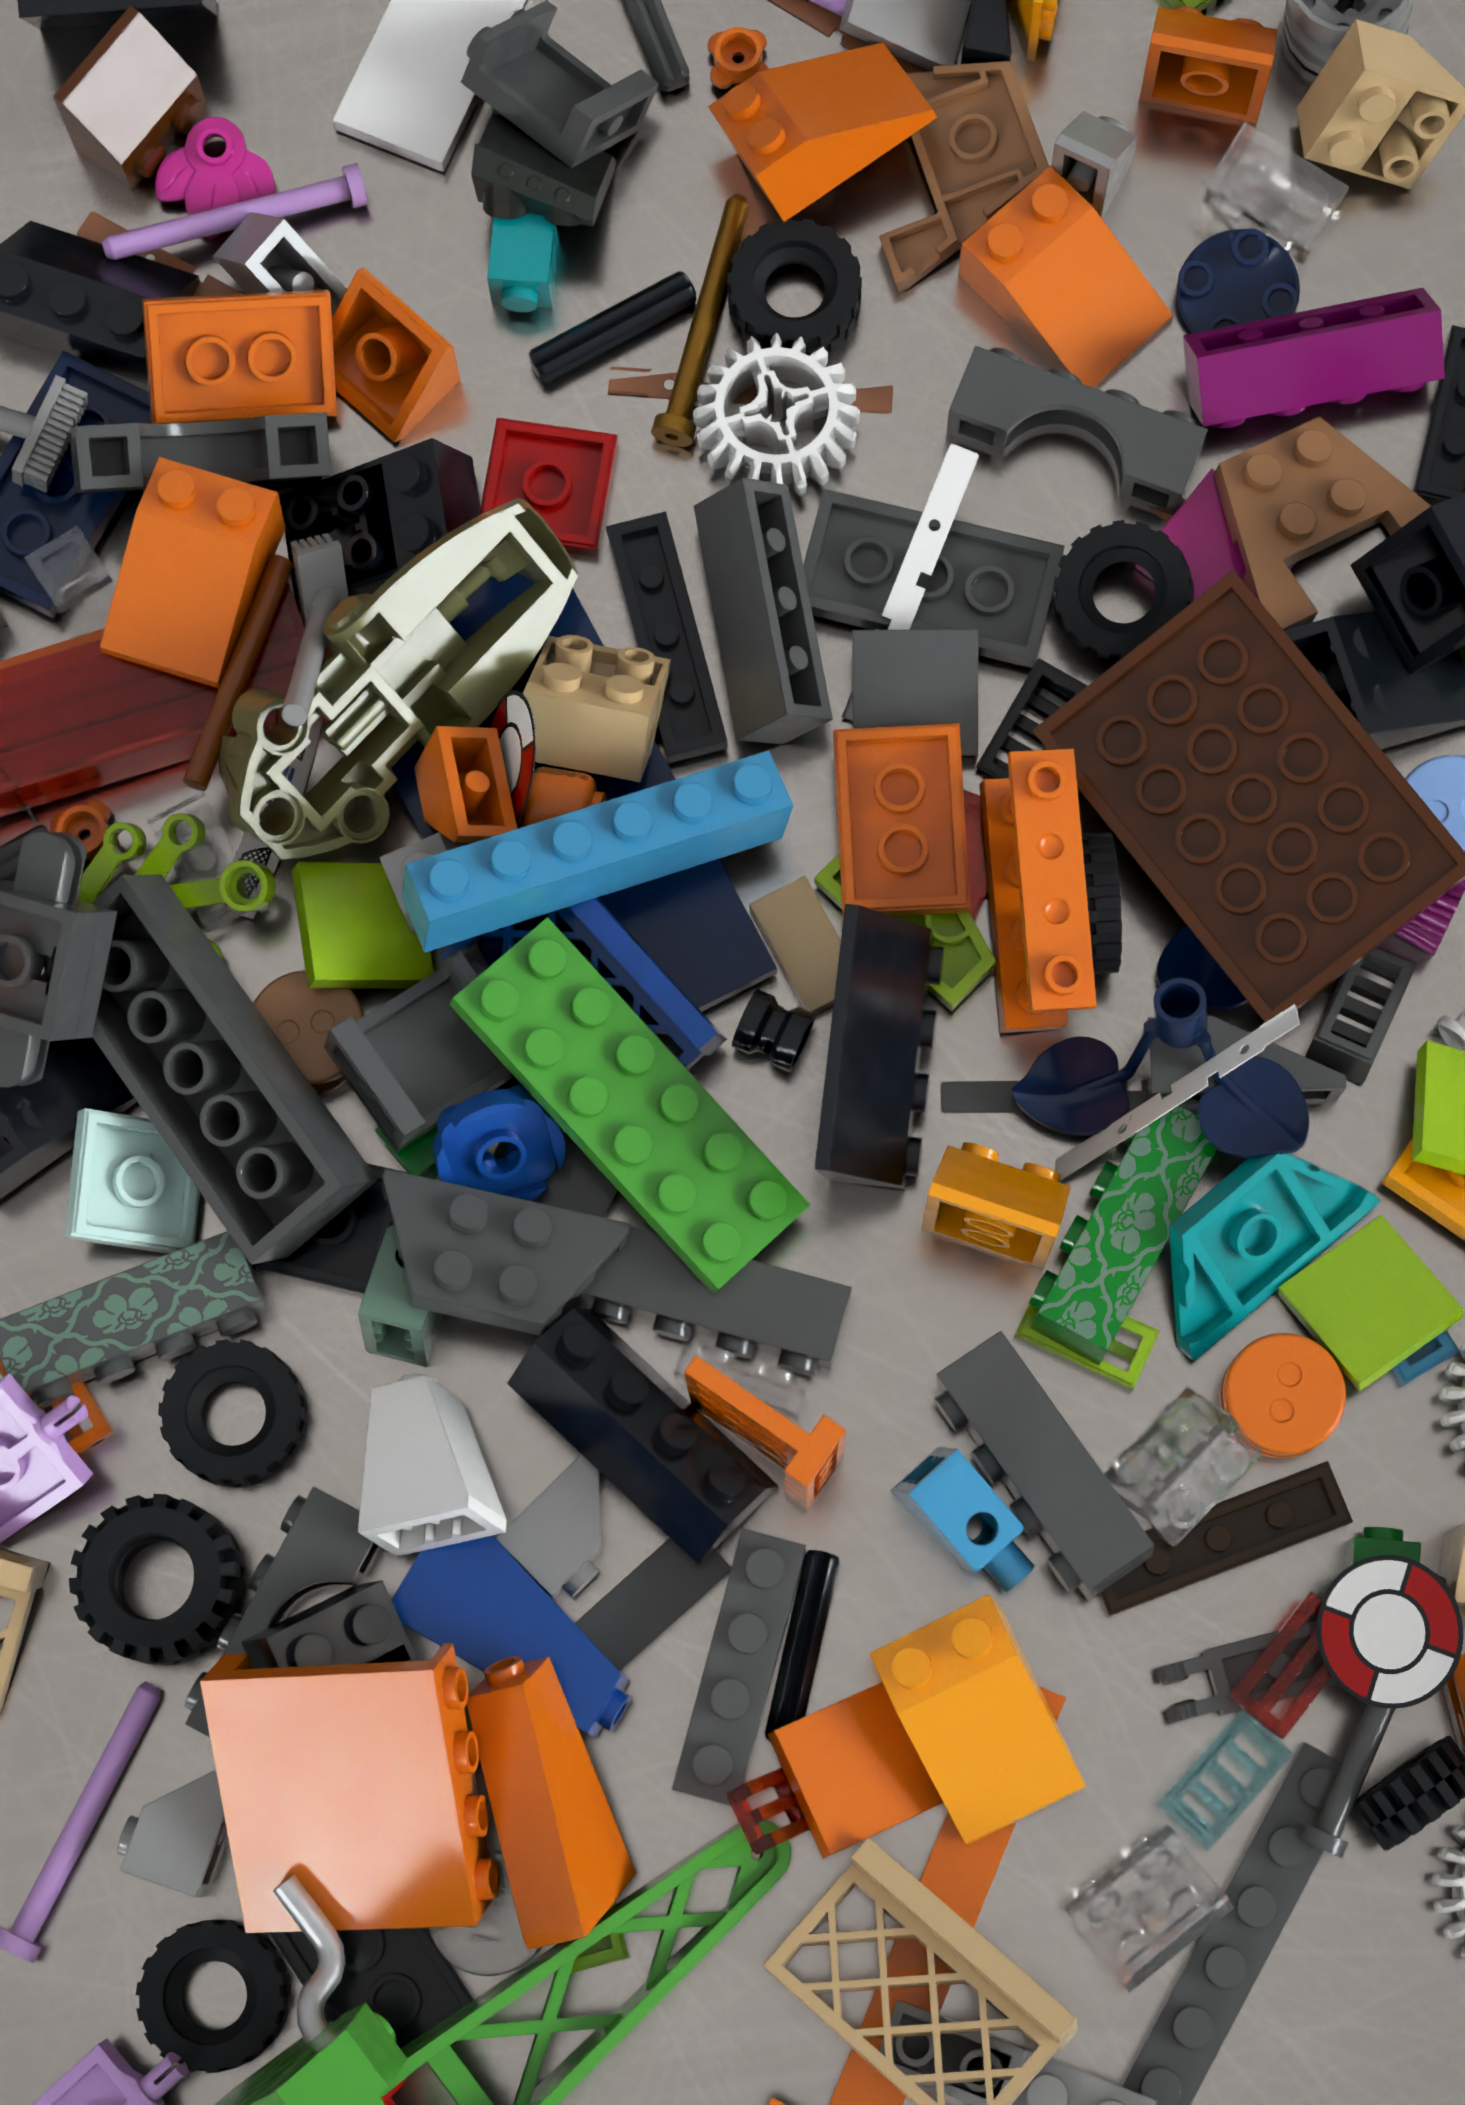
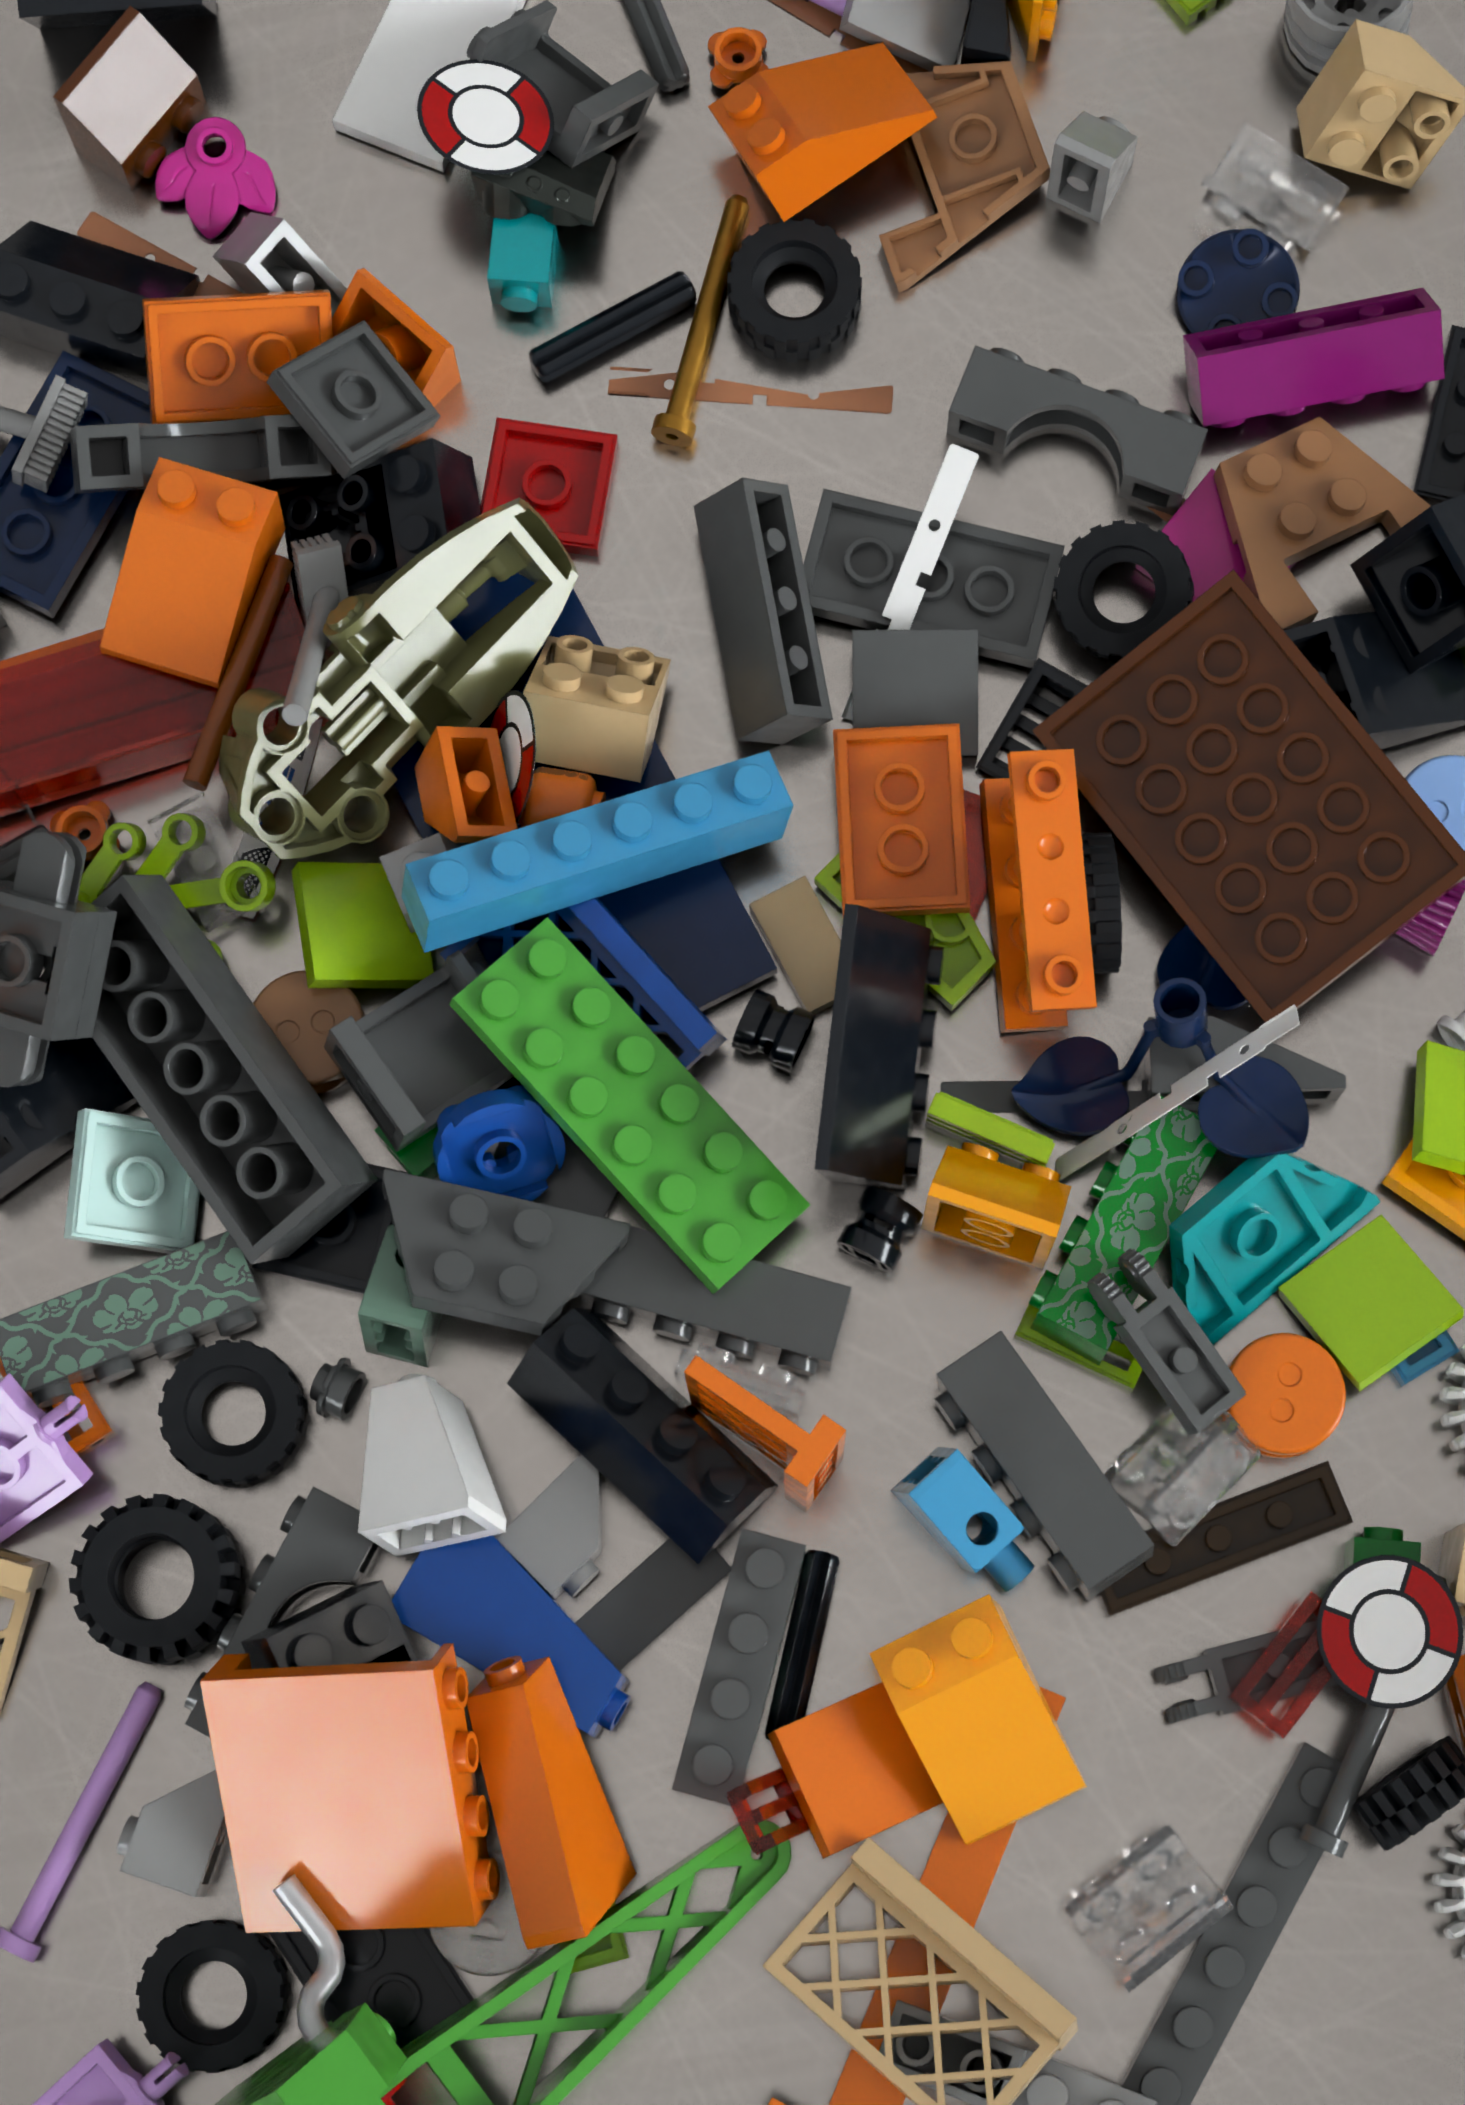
(68, 569): clear tile -> none
(229, 217): lavender bar -> none
(337, 1389): none -> dark grey plate
(353, 399): none -> dark grey tile
(485, 117): none -> sticker
(667, 628): black plate -> none
(821, 396): white gear -> none
(879, 1229): none -> black wheel
(989, 1130): none -> lime tile
(1063, 280): orange slope -> none
(1168, 1344): none -> dark grey hinge
(1185, 1818): clear light blue slope -> none
(1208, 63): orange slope -> none
(1346, 1046): dark grey slope -> none

